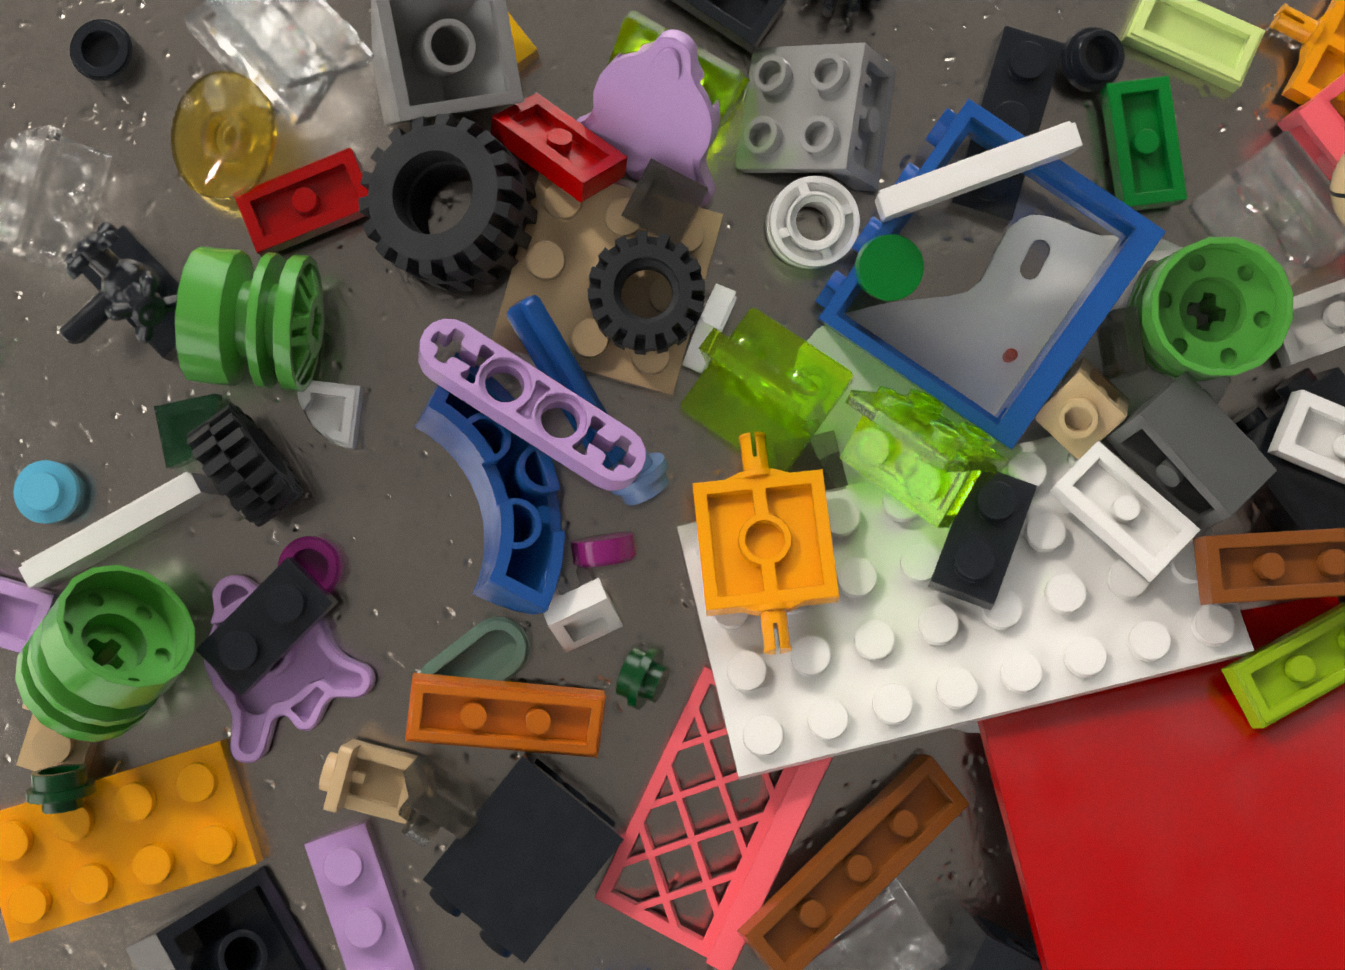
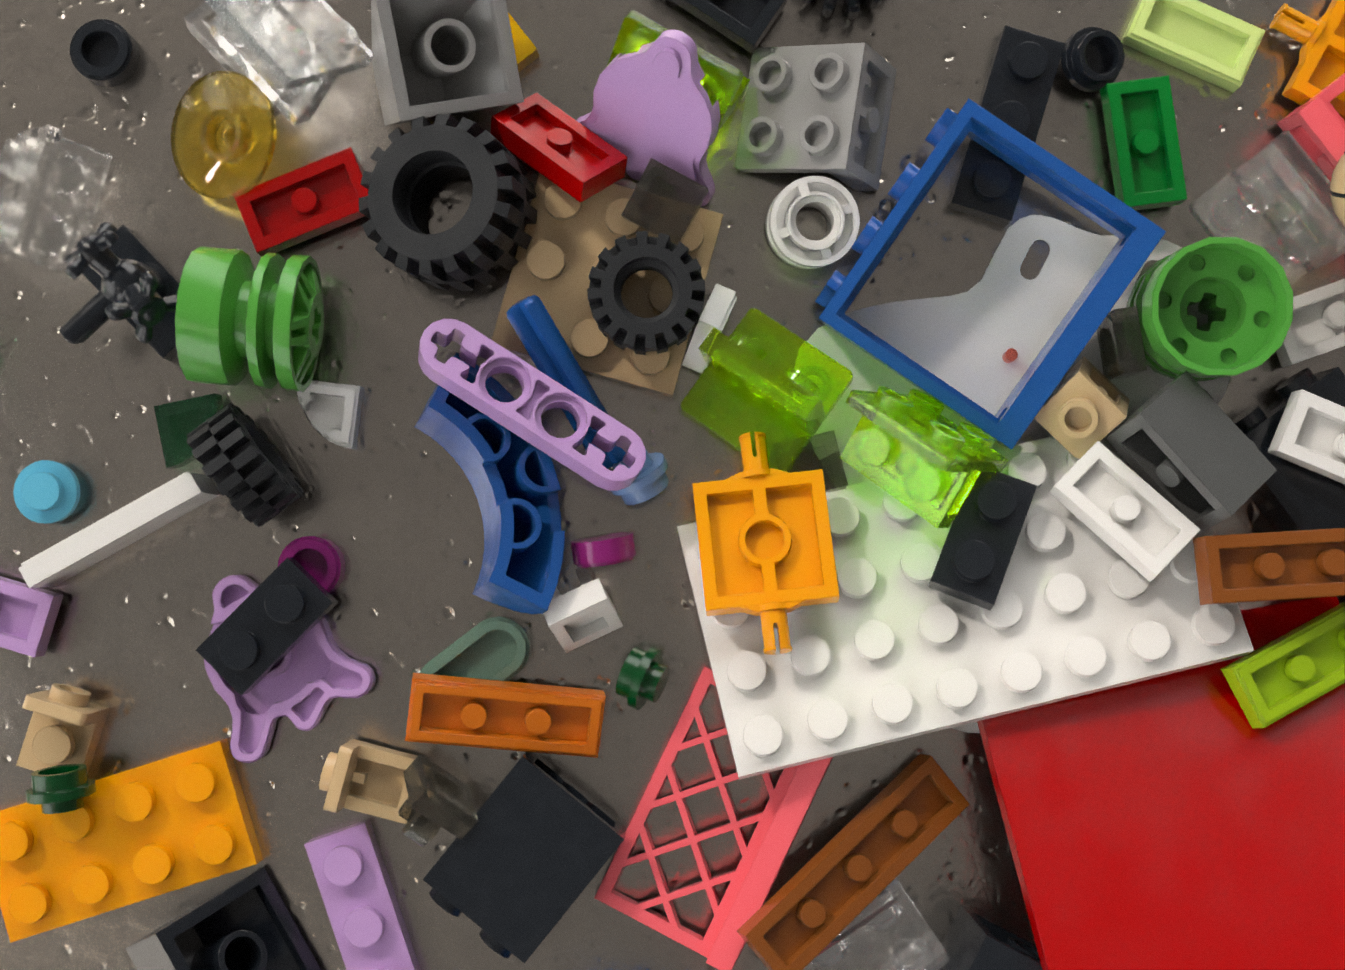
(105, 653): bright green wheel -> none
(889, 267): green tile -> none
(978, 171): white tile -> none

